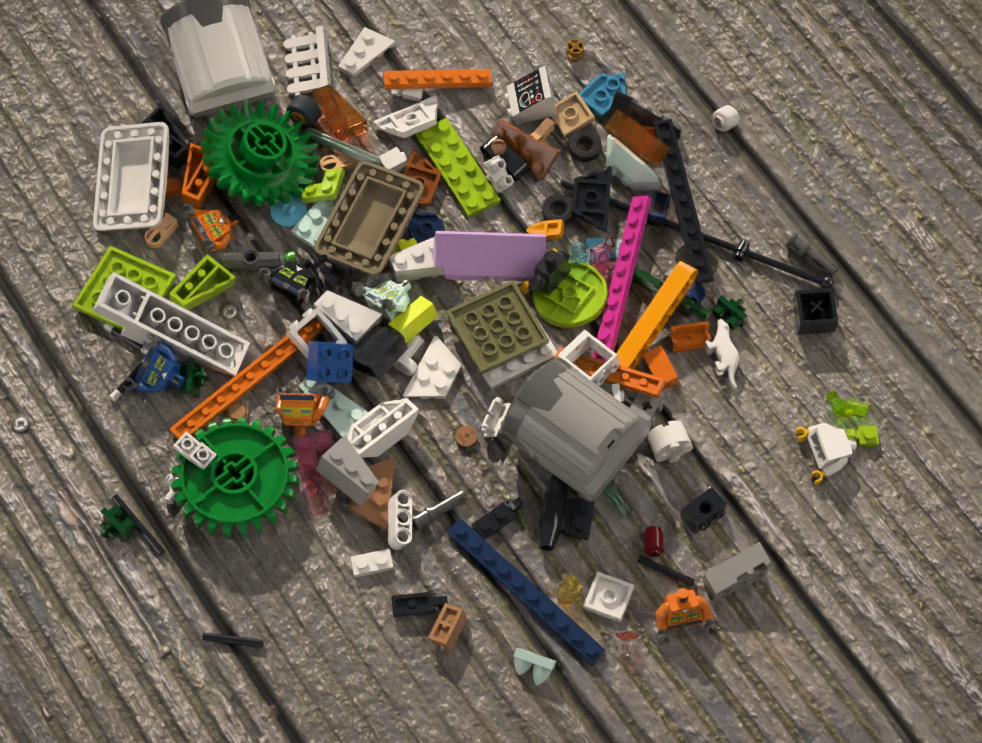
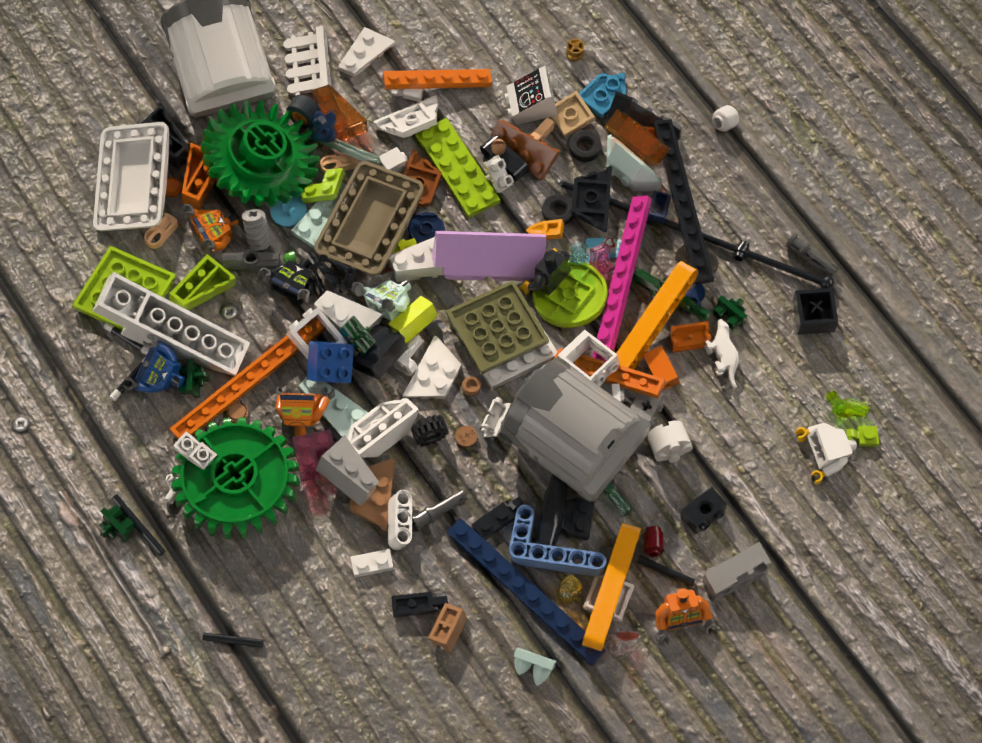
(256, 229): none -> light grey piece
(324, 126): none -> dark blue plate
(357, 335): none -> dark green hips
(429, 430): none -> black tyre
(471, 386): none -> medium nougat tile
(550, 552): none -> medium blue beam
(611, 587): none -> light orange beam

